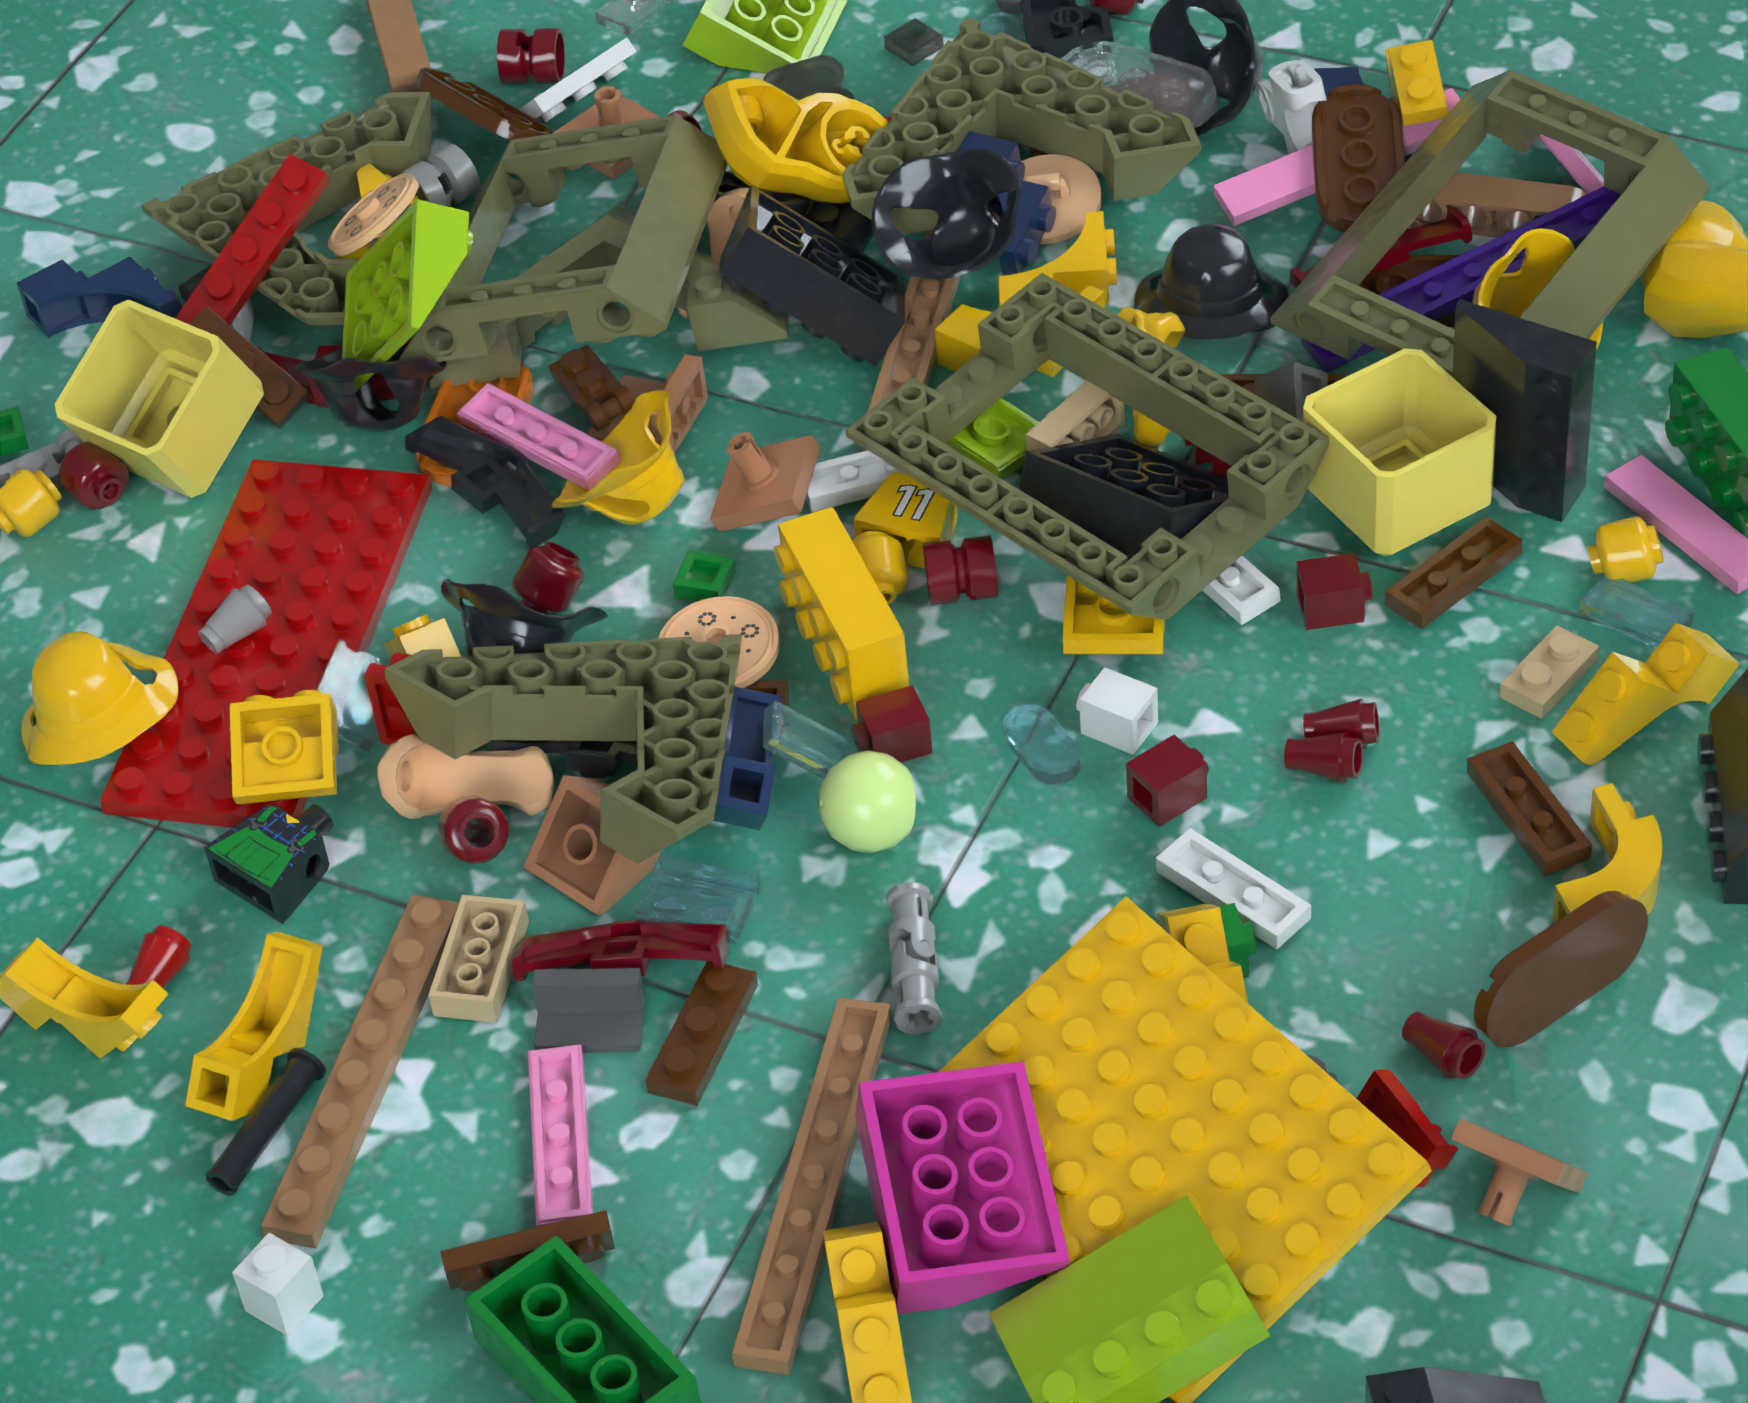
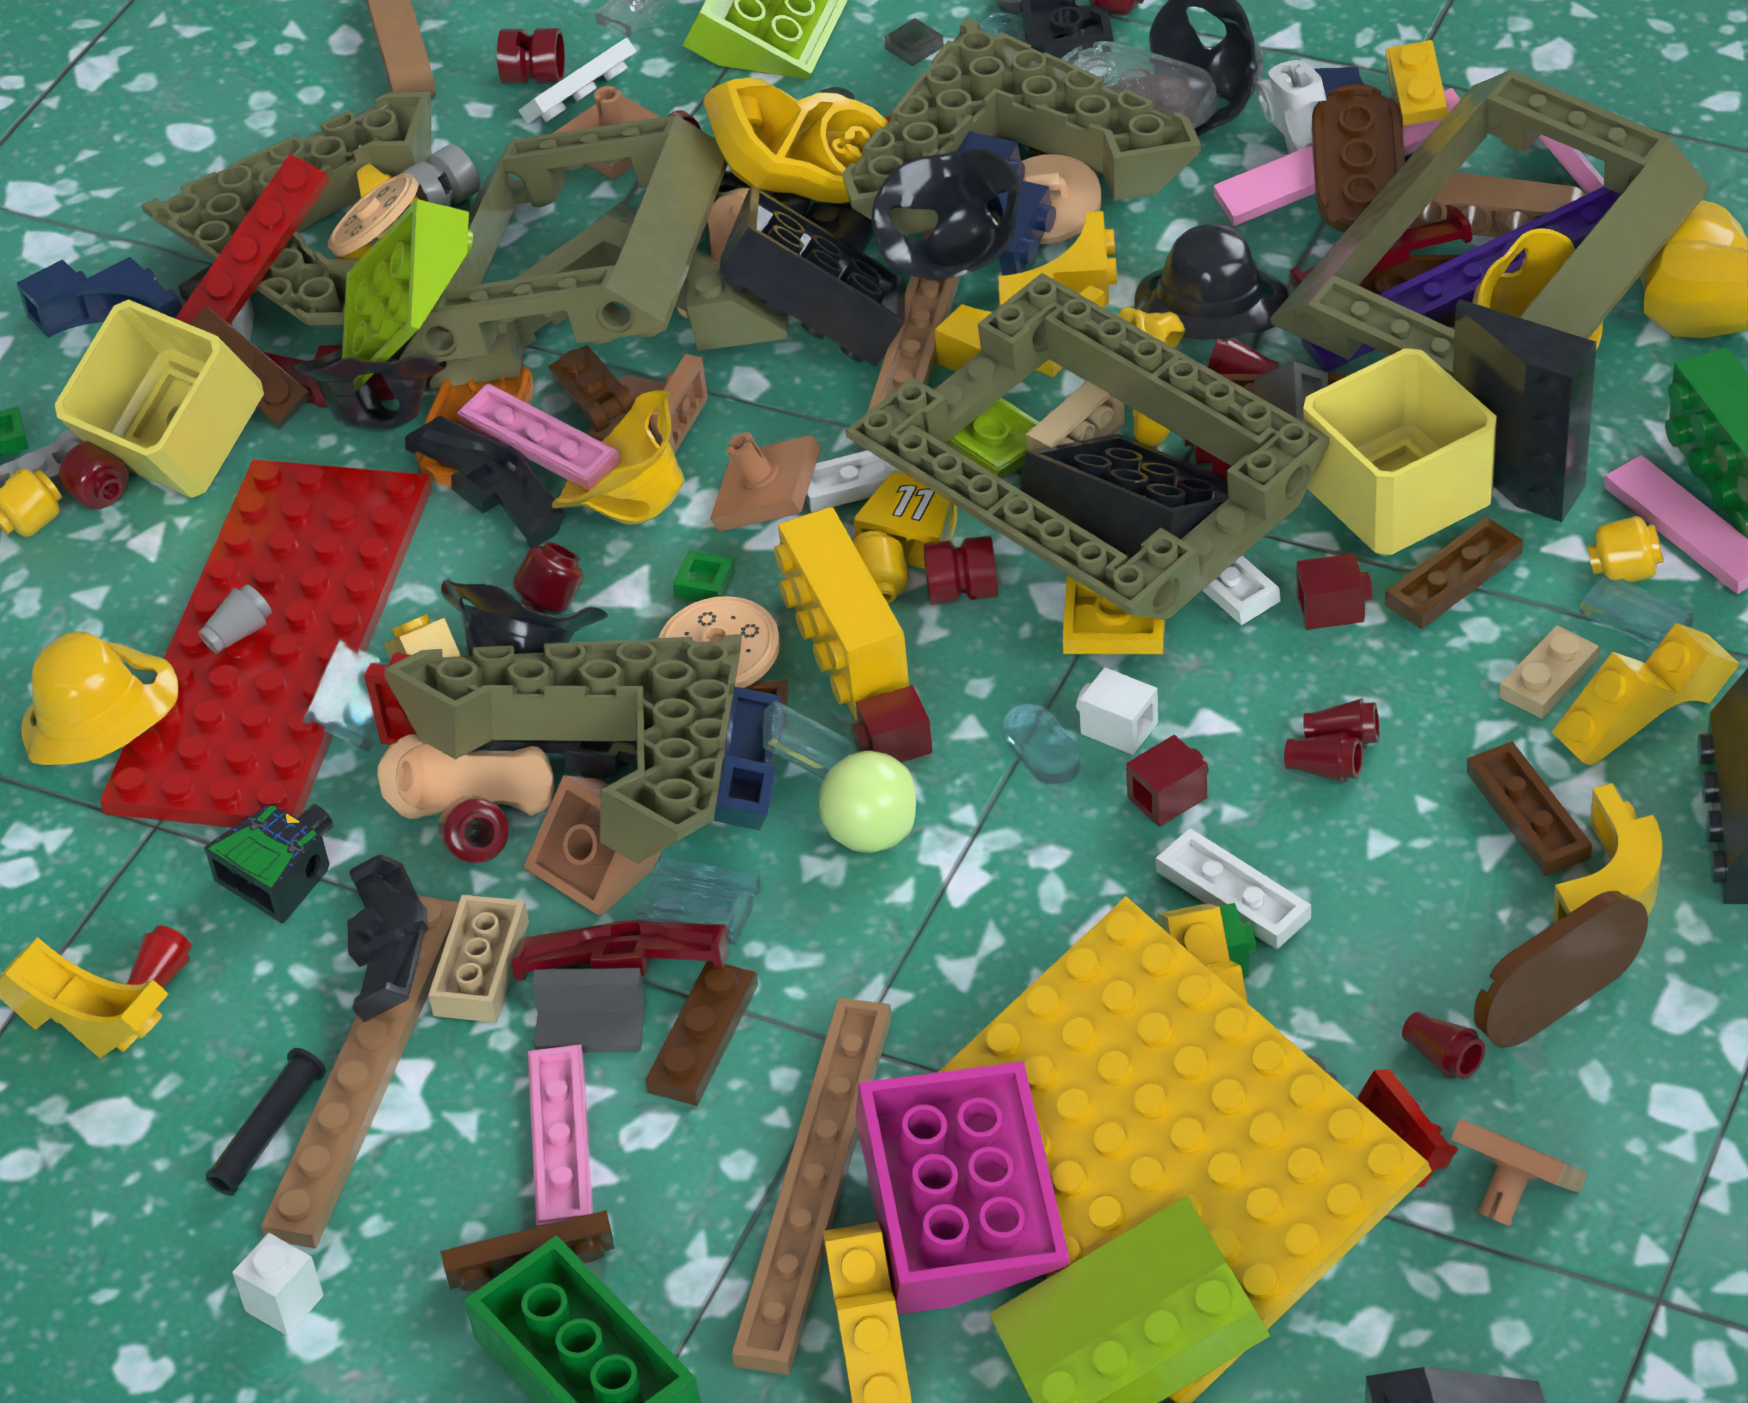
(272, 1020): yellow arch -> none
(283, 747): yellow plate -> none
(385, 934): none -> black plate
(479, 105): reddish brown tile -> none
(807, 76): clear smoke tile -> none
(913, 958): light grey piece -> none
(1237, 358): none -> dark red cone

